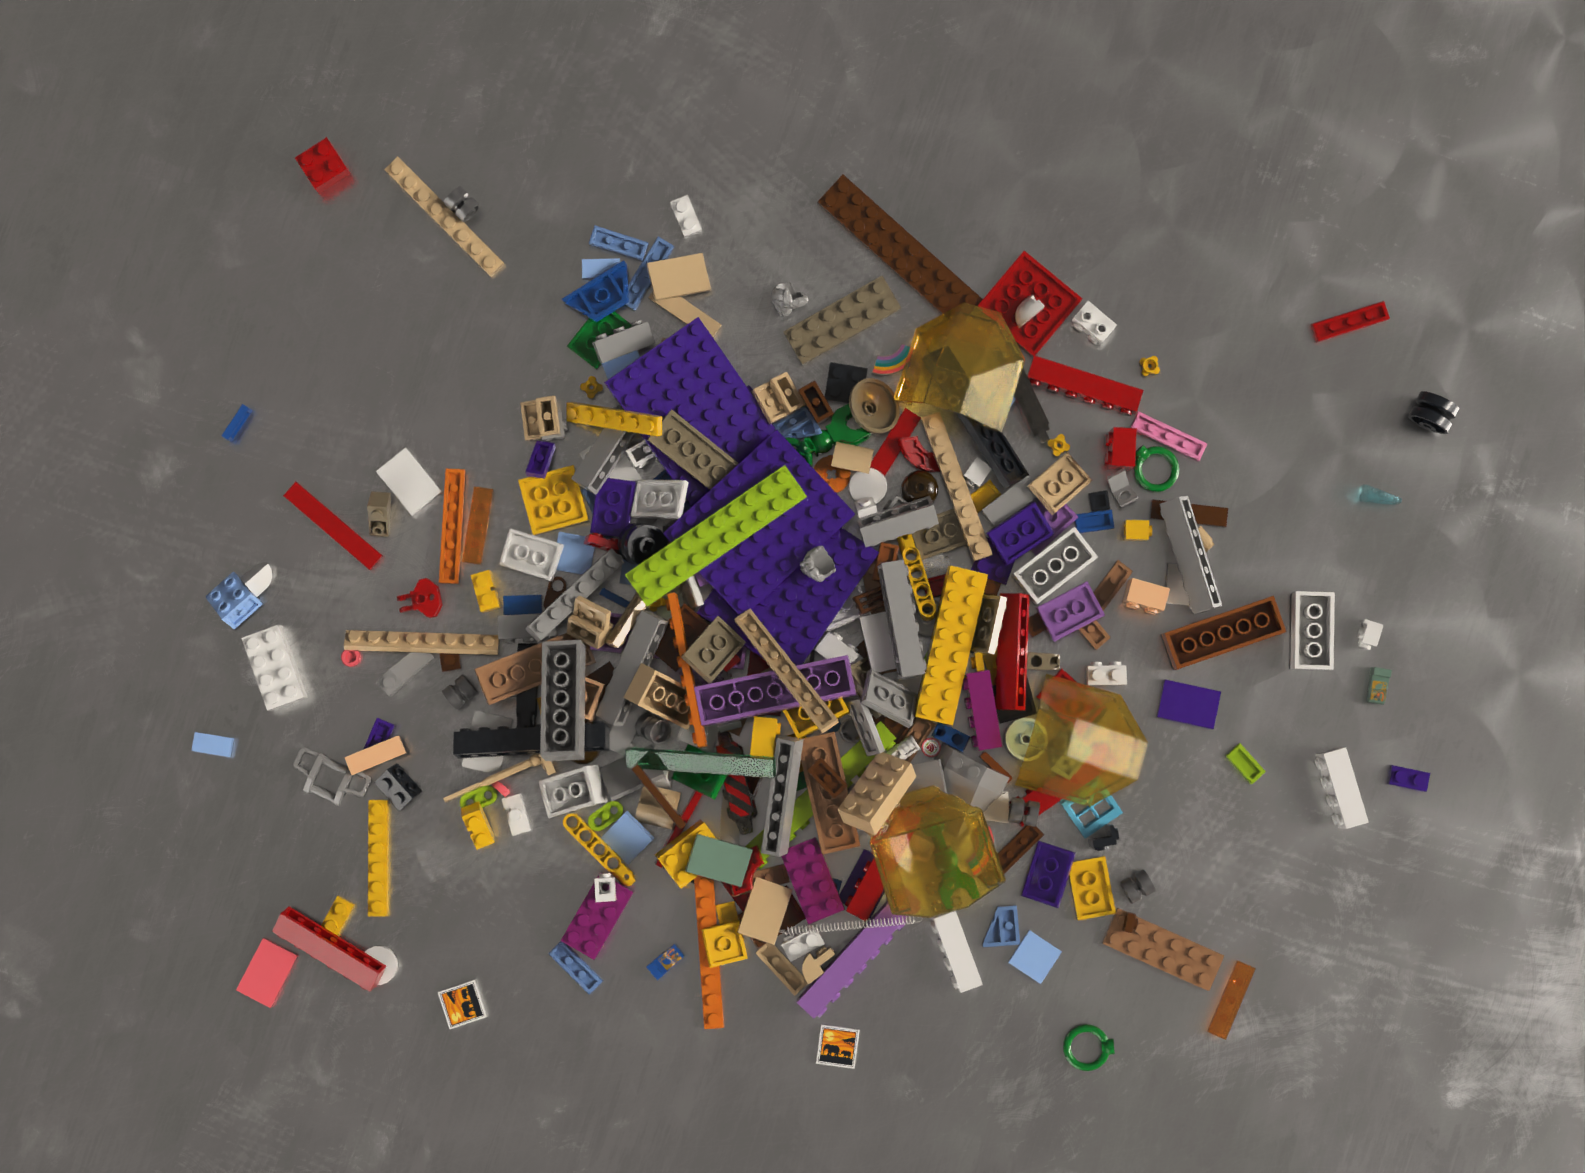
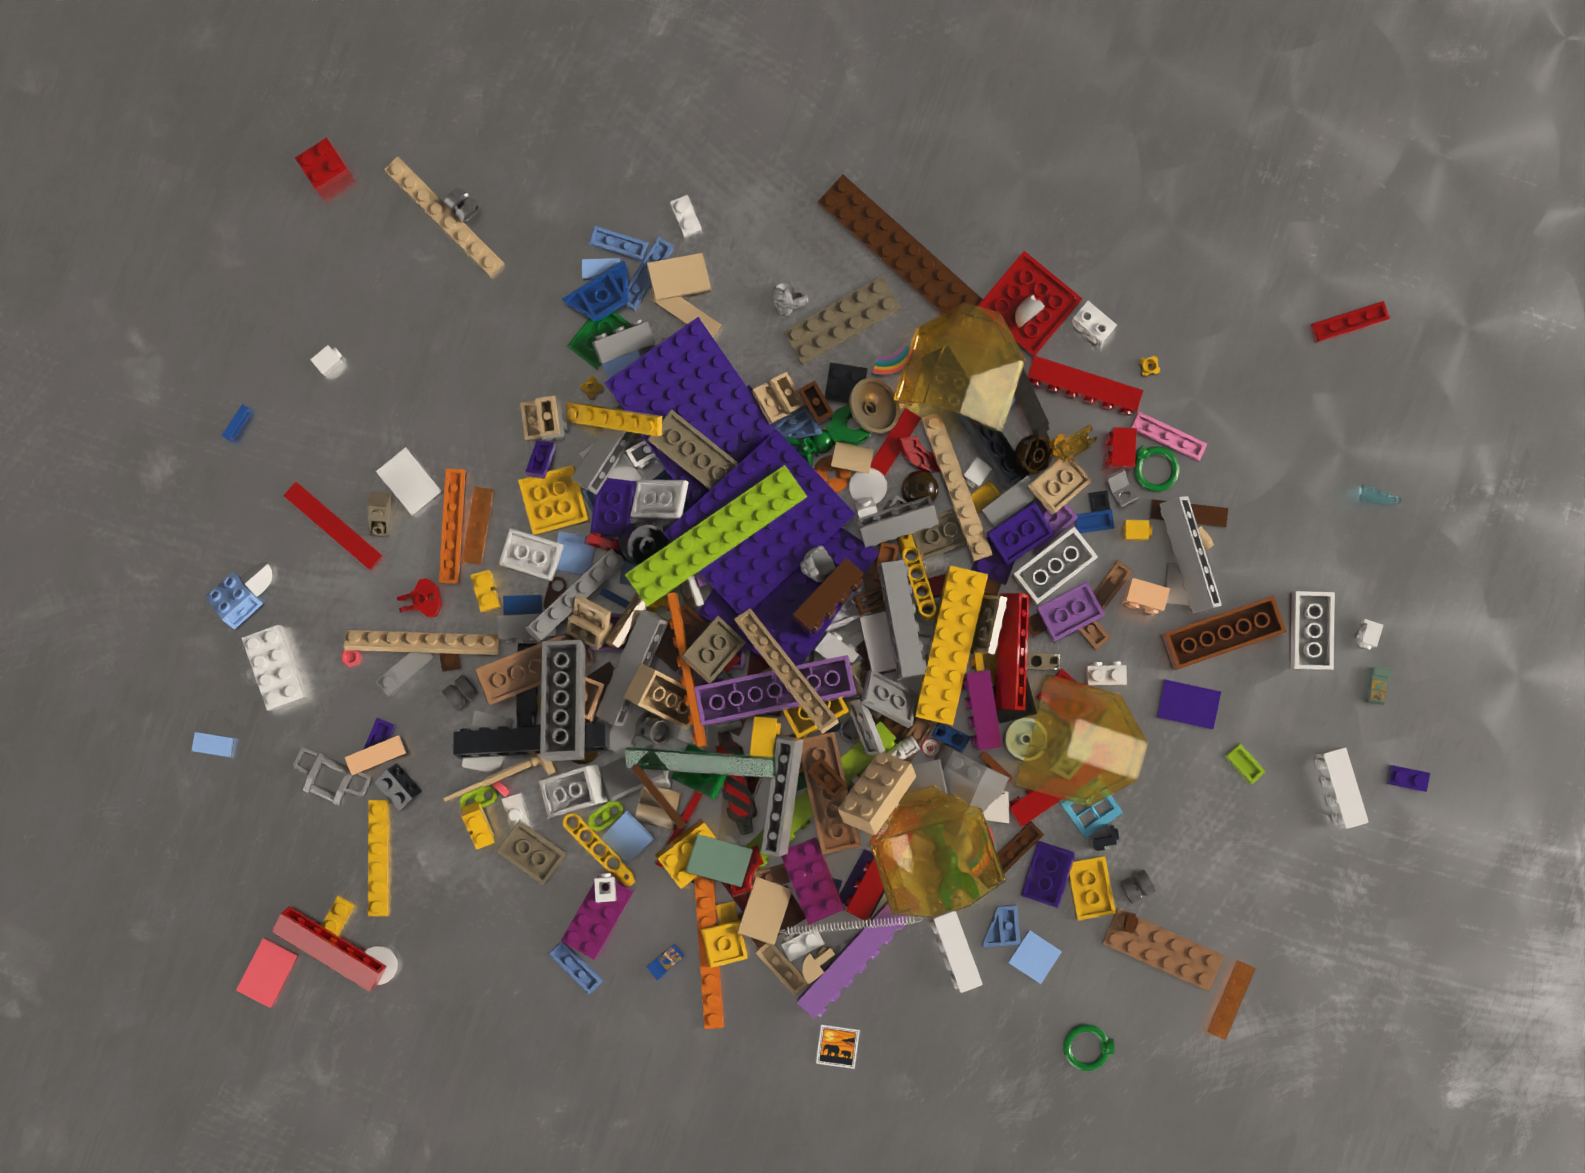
(327, 360): none -> white brick
(462, 1004): tile -> none
(531, 852): none -> dark tan plate
(827, 597): none -> reddish brown brick
(1017, 810): flat silver wheel -> none
(1033, 454): none -> dark brown cylinder
(1075, 444): none -> clear yellow hinge
(1433, 412): black wheel -> none

